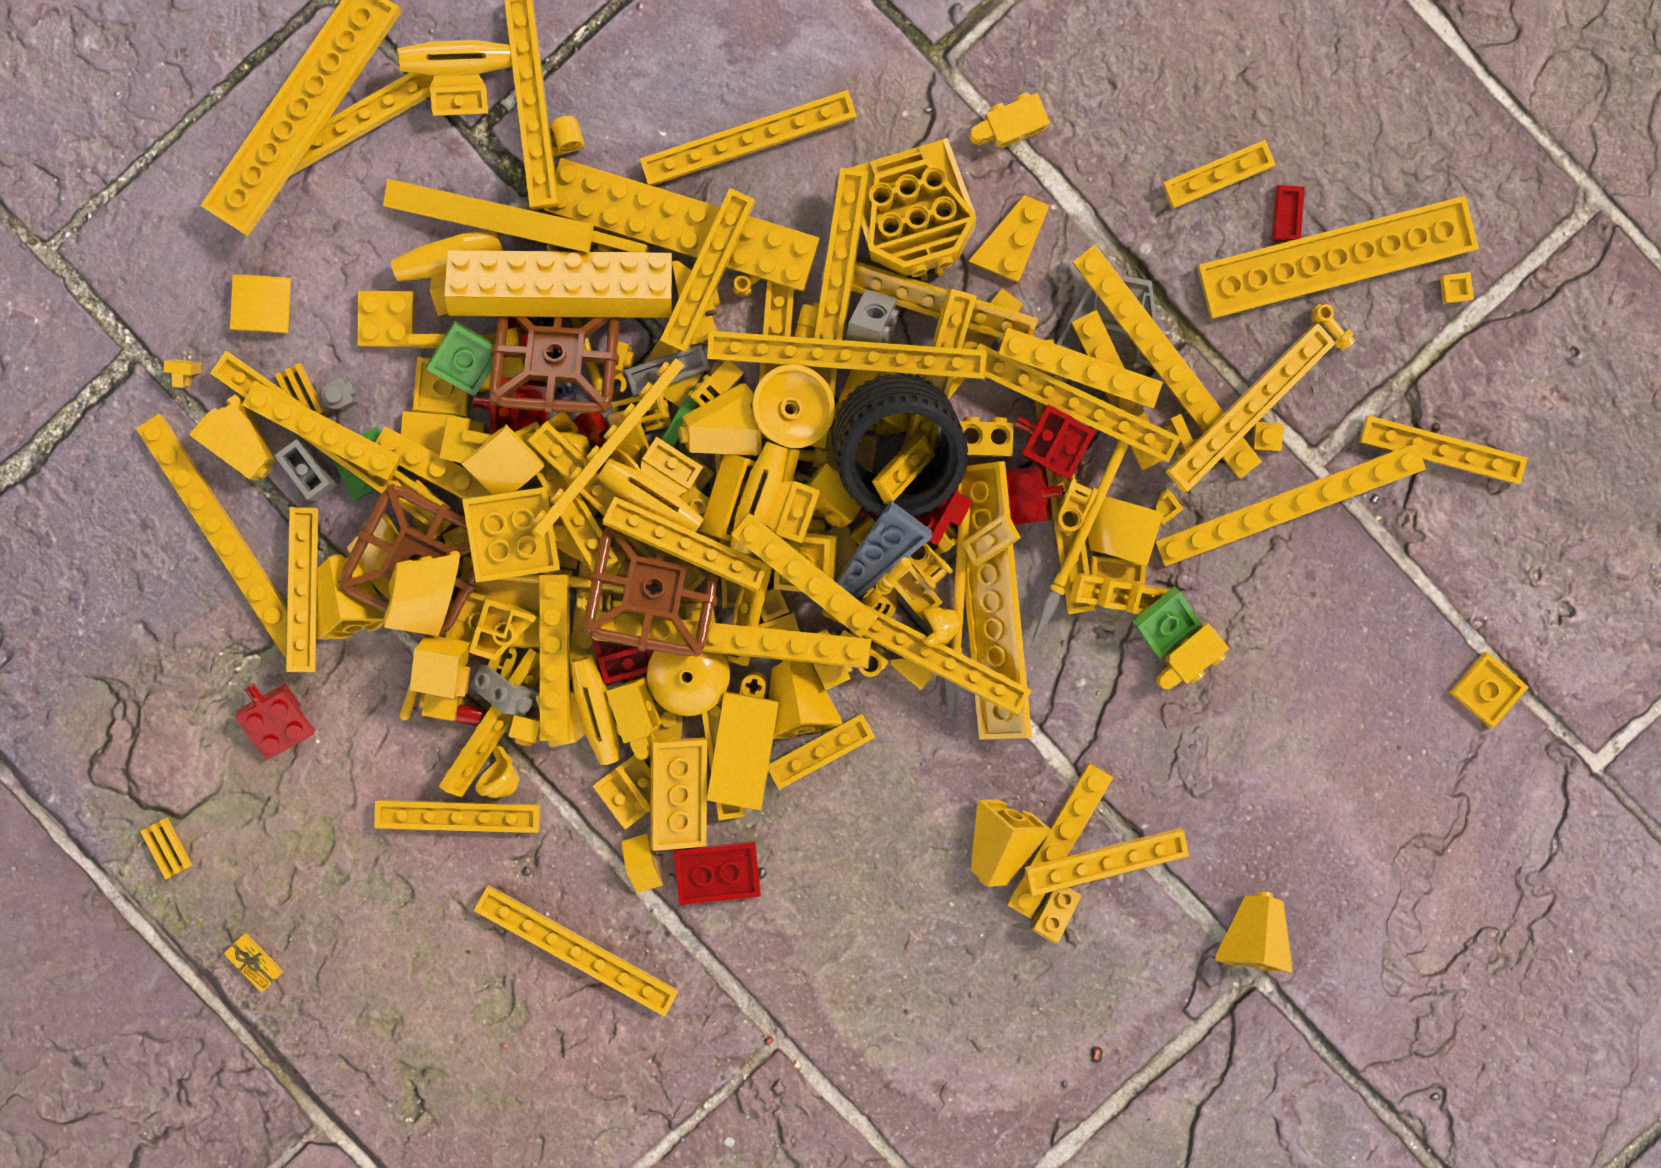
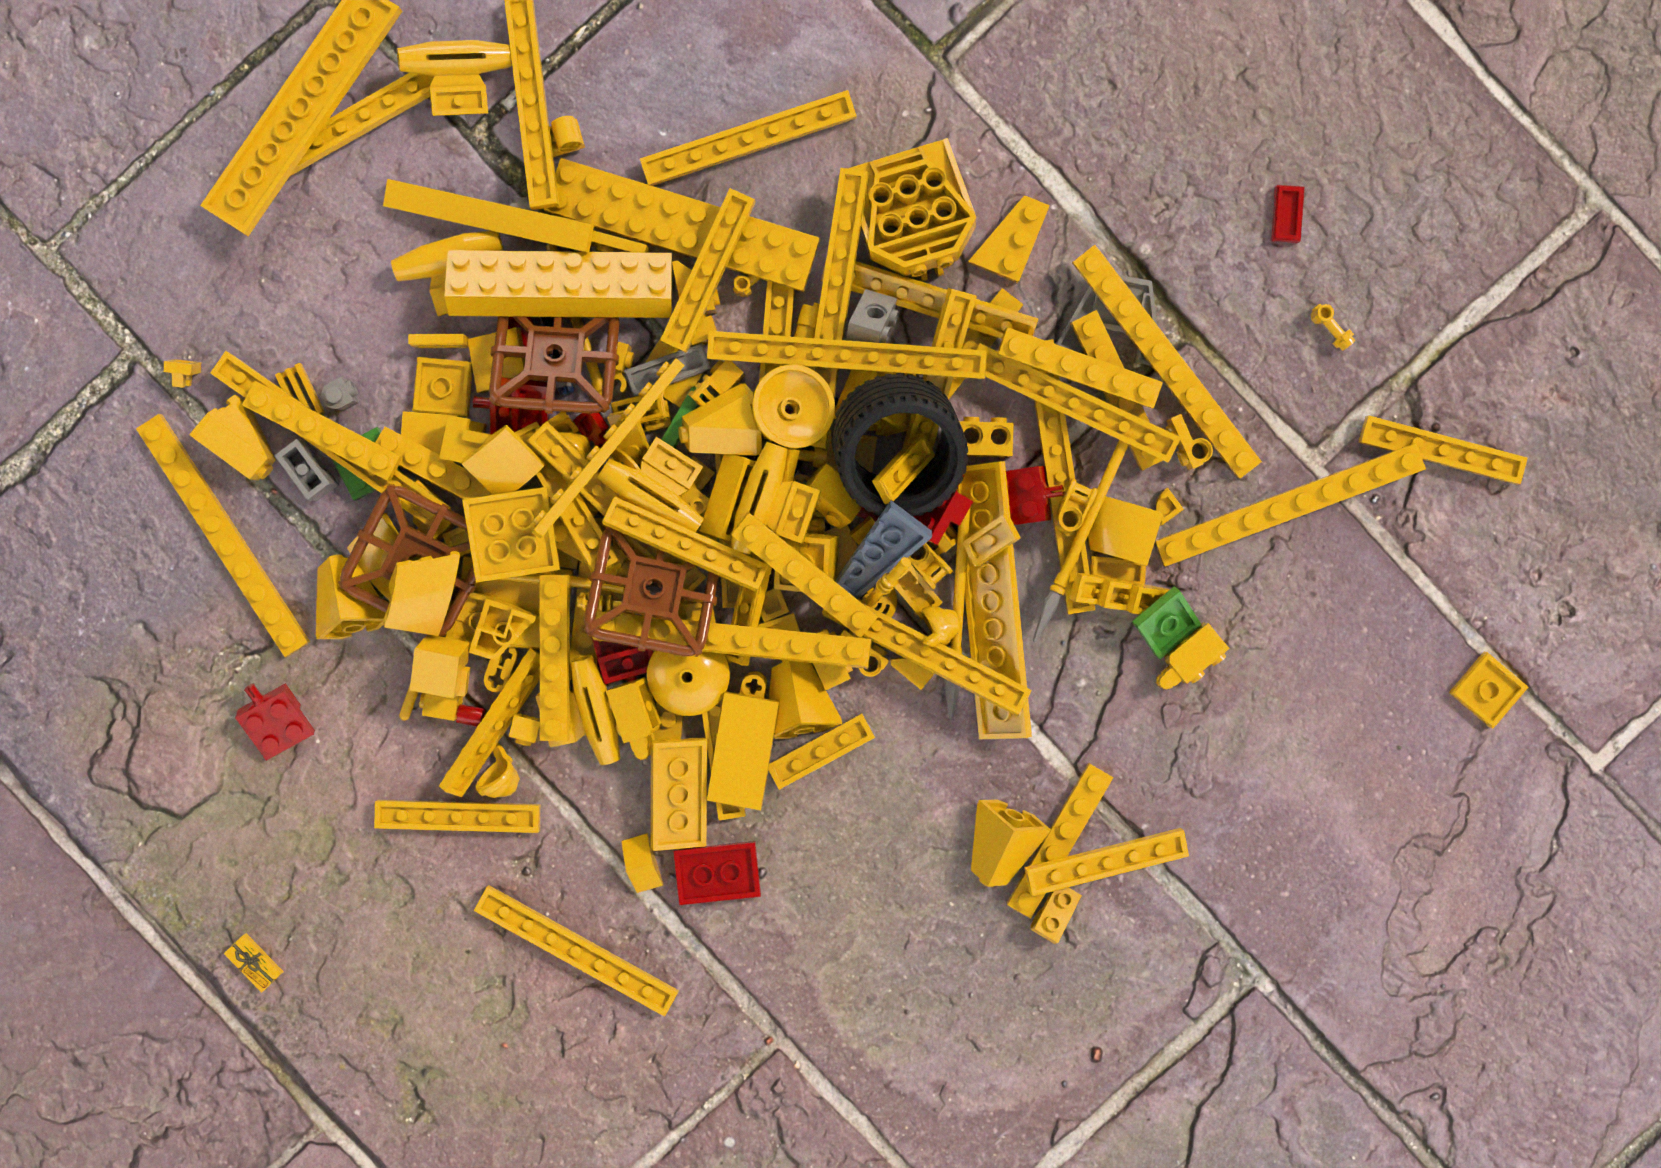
(157, 853): yellow tile -> none
(260, 304): yellow slope -> none
(301, 589): yellow plate -> none
(385, 318): yellow plate -> none
(462, 359): bright green plate -> none
(501, 693): light grey bracket -> none
(627, 791): yellow slope -> none
(1011, 122): yellow hinge -> none
(1055, 441): red plate -> none
(1218, 174): yellow plate -> none
(1250, 407): yellow plate -> none
(1258, 936): yellow slope -> none
(1267, 436): yellow plate -> none
(1338, 257): yellow plate -> none
(1456, 288): yellow plate -> none

